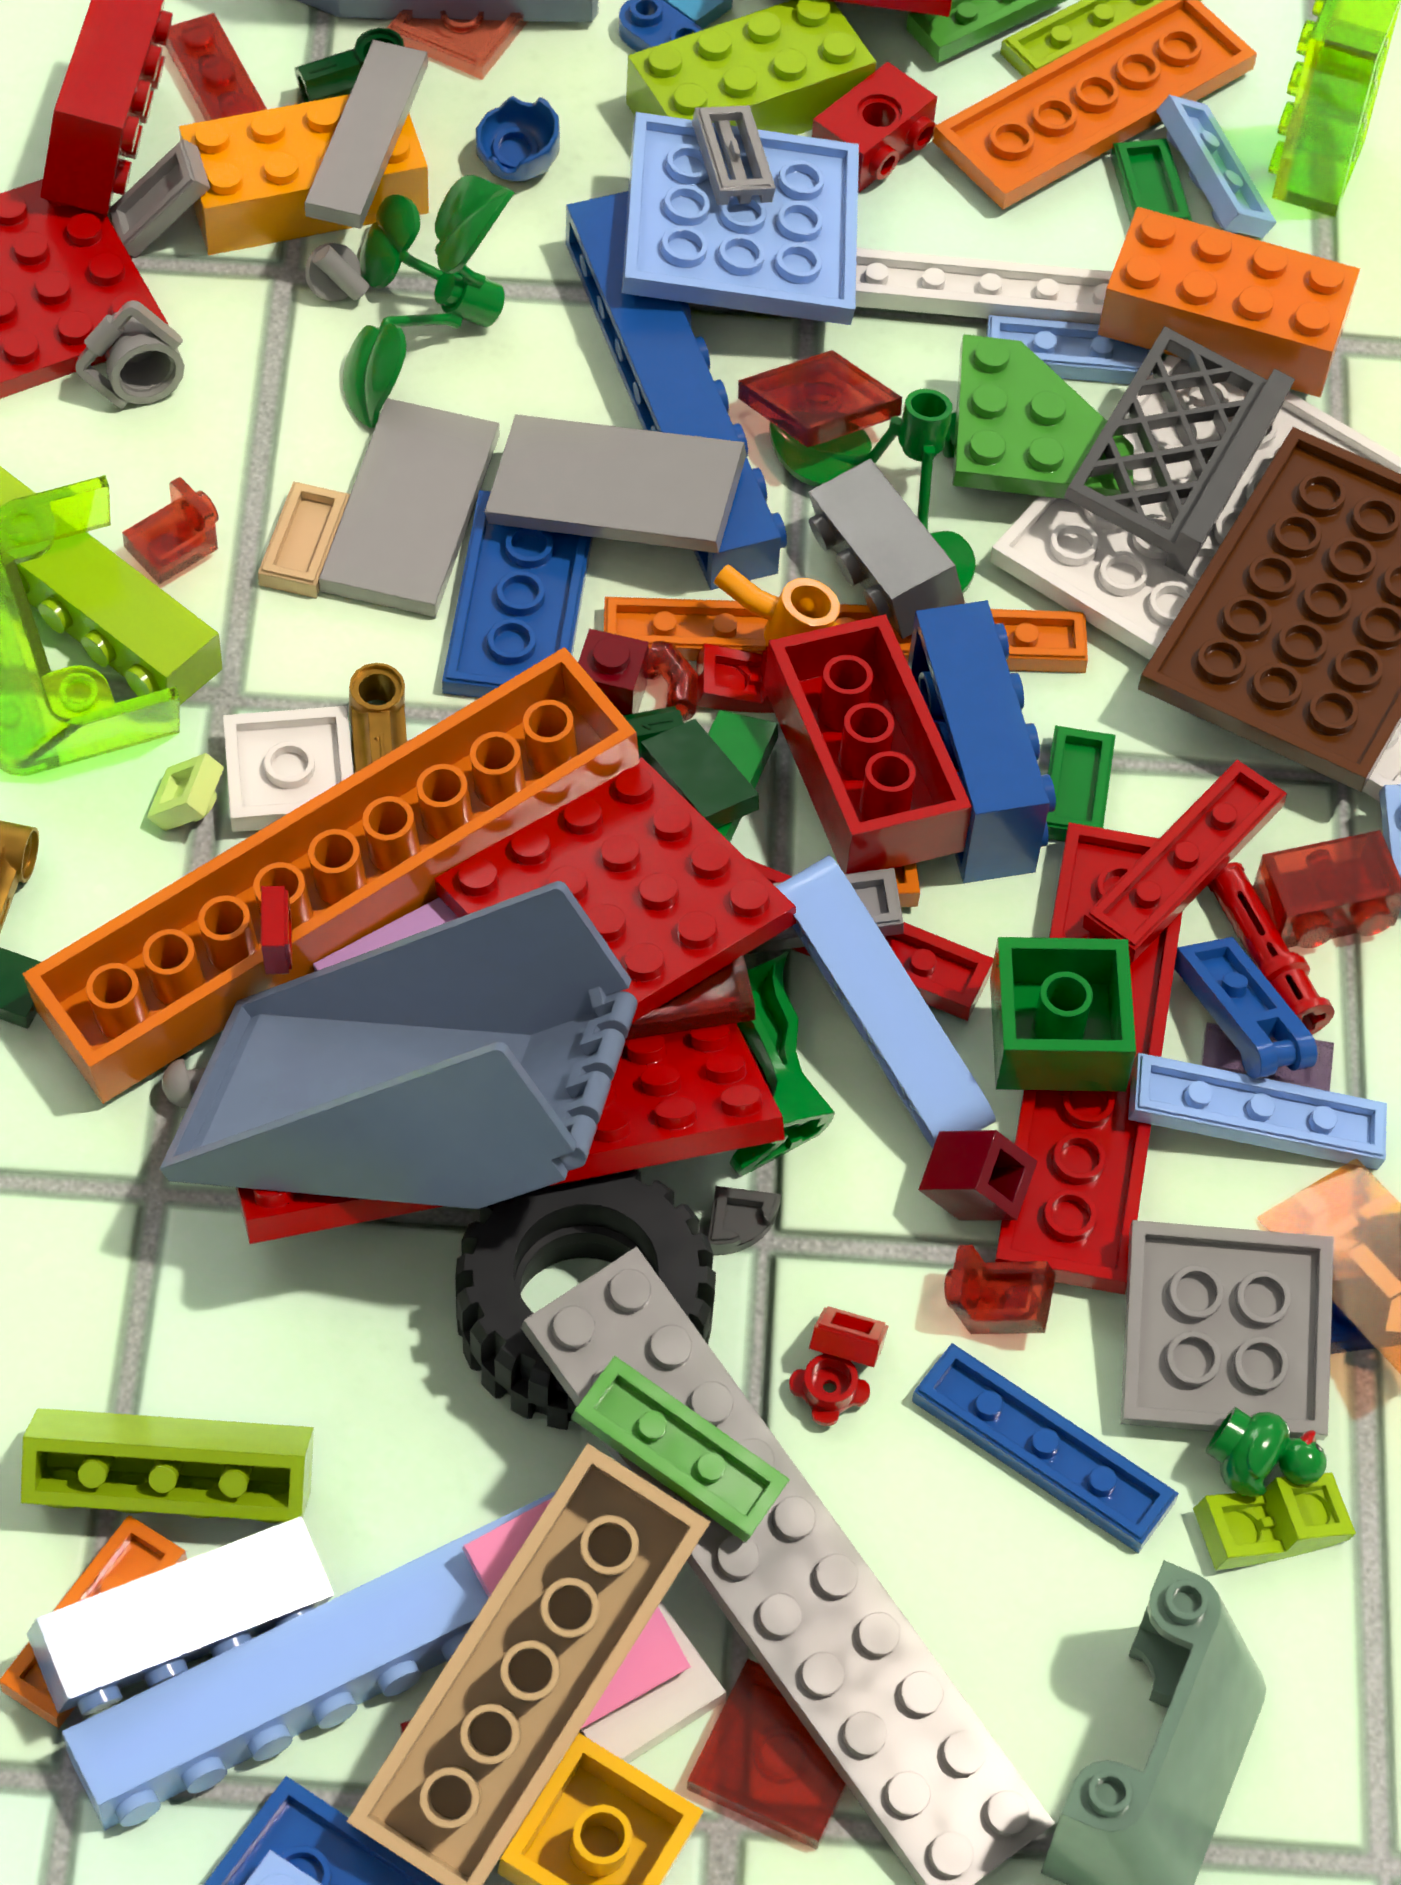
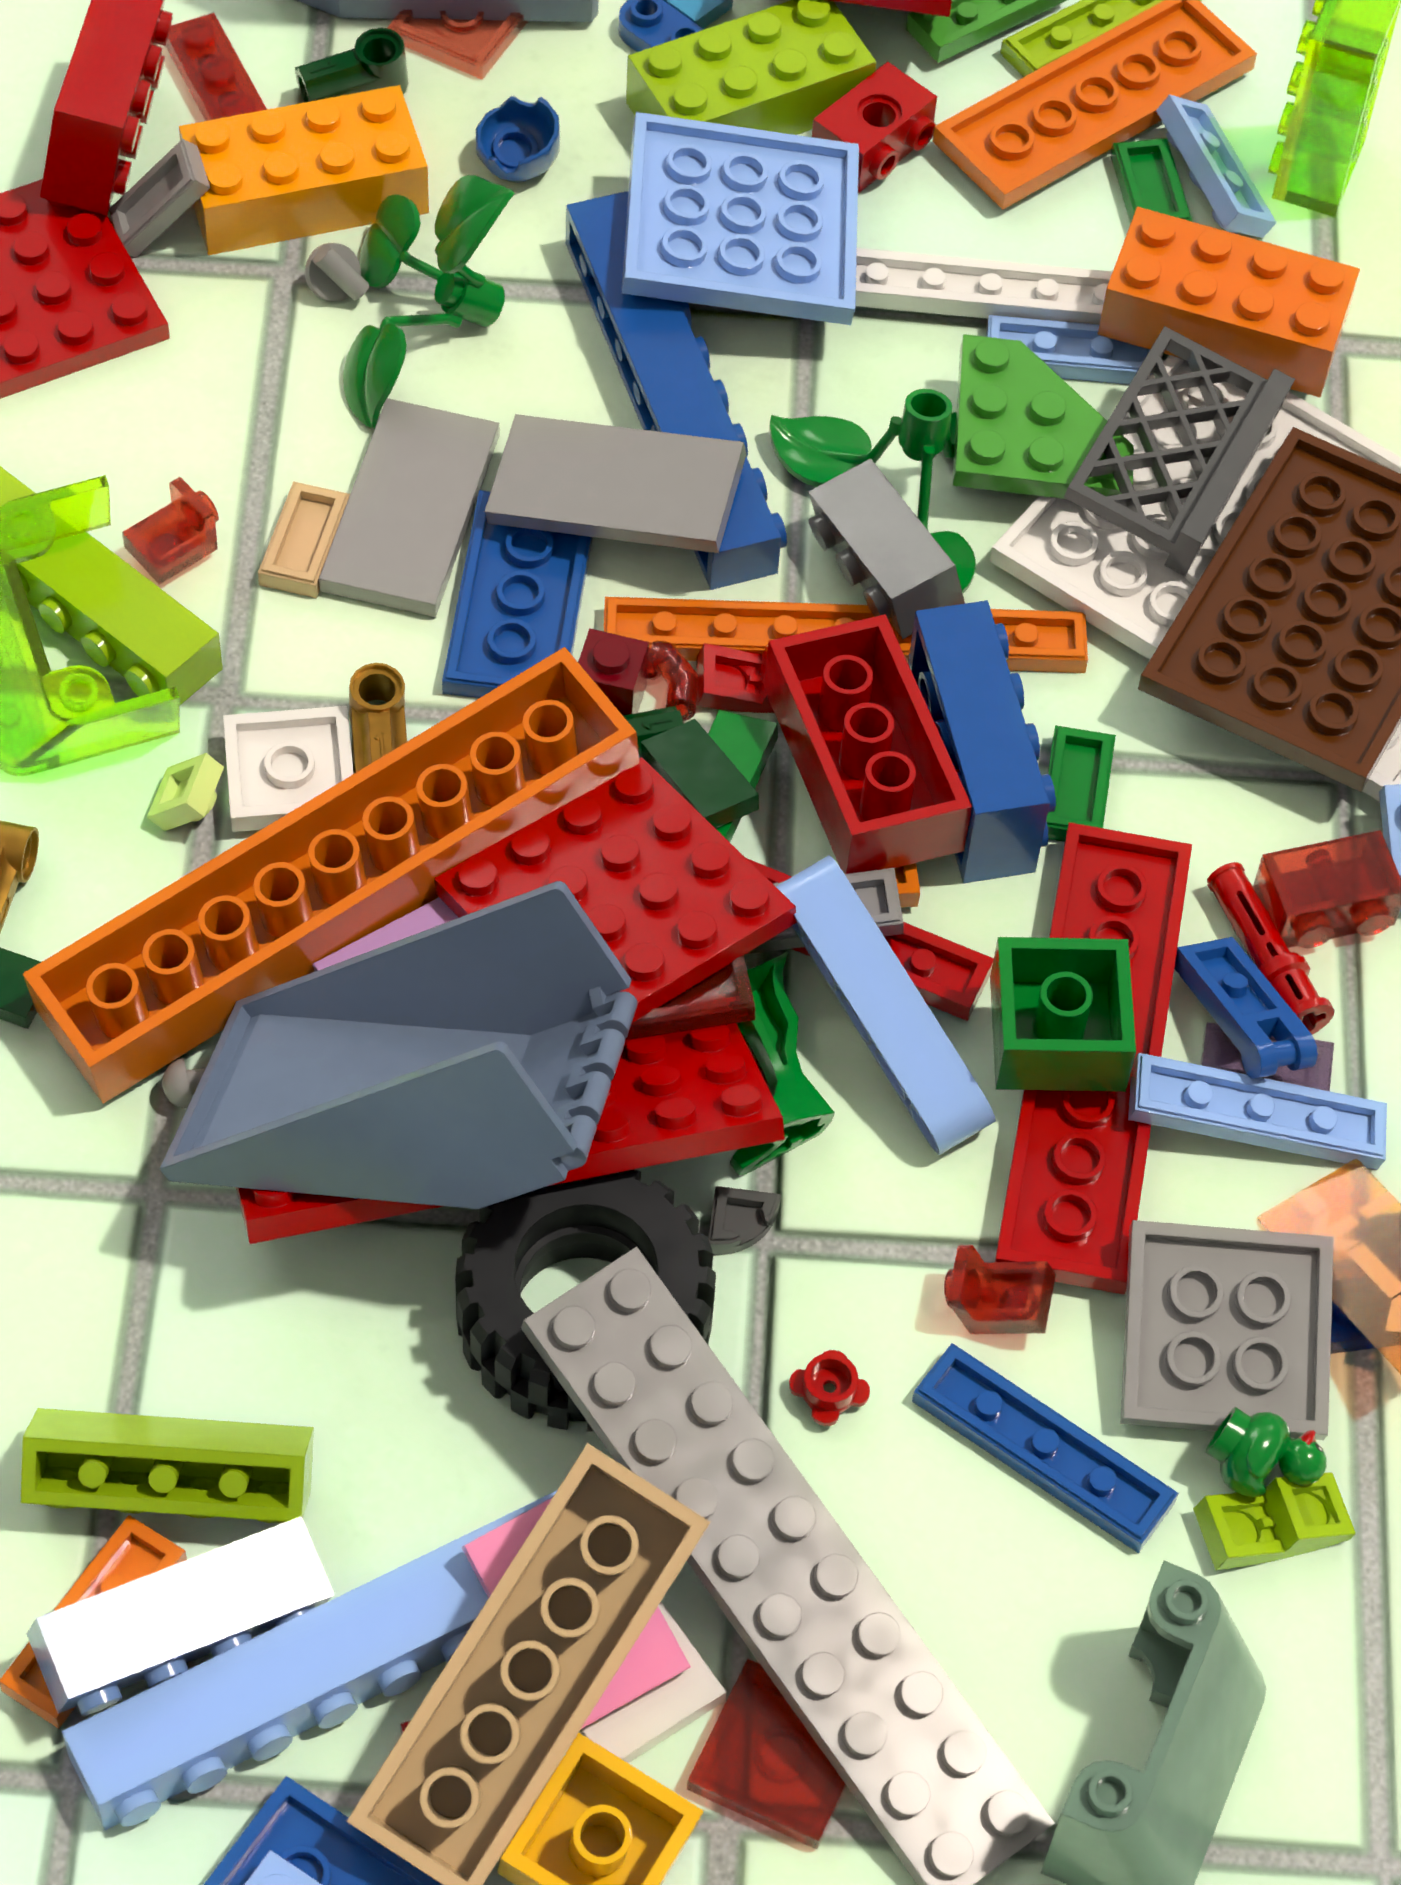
(138, 354): light grey piece -> none
(276, 929): red tile -> none
(366, 134): light grey tile -> none
(680, 1448): bright green plate -> none
(739, 185): light grey tile -> none
(799, 608): light orange piece -> none
(819, 398): clear red tile -> none
(849, 1336): red tile -> none
(978, 1175): dark red brick -> none
(1185, 859): red tile -> none

